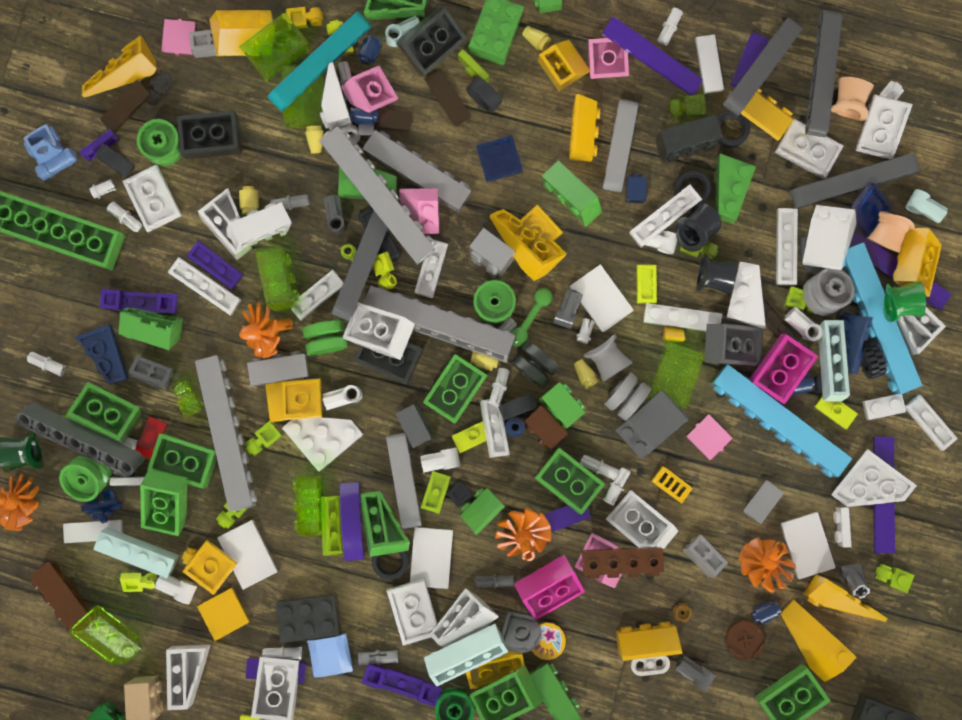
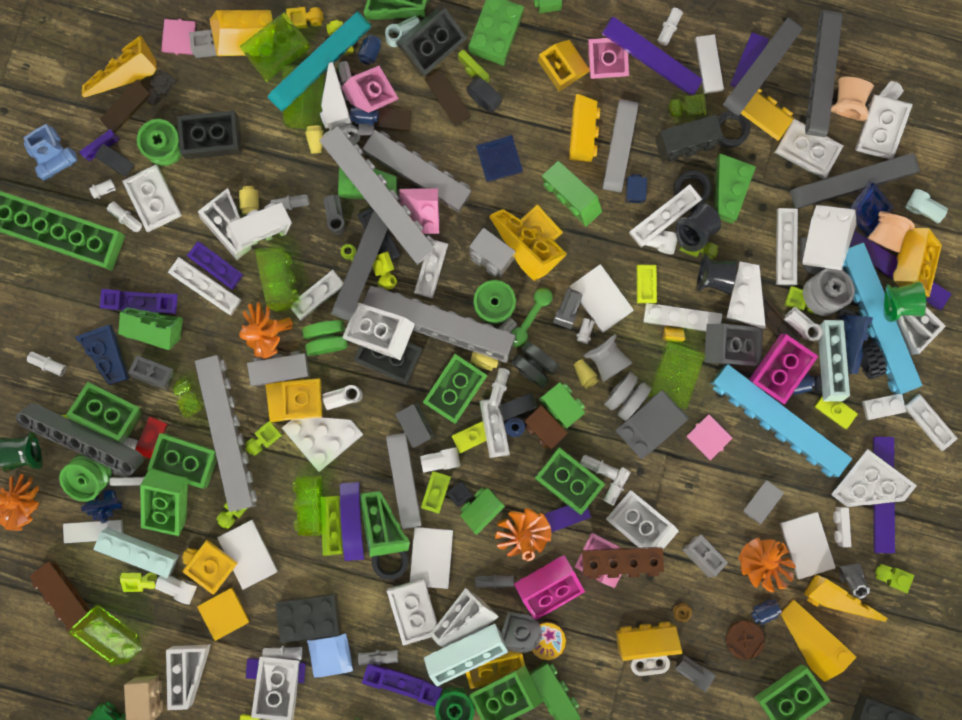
(537, 38): light yellow cone -> none
(658, 475): yellow slope -> none

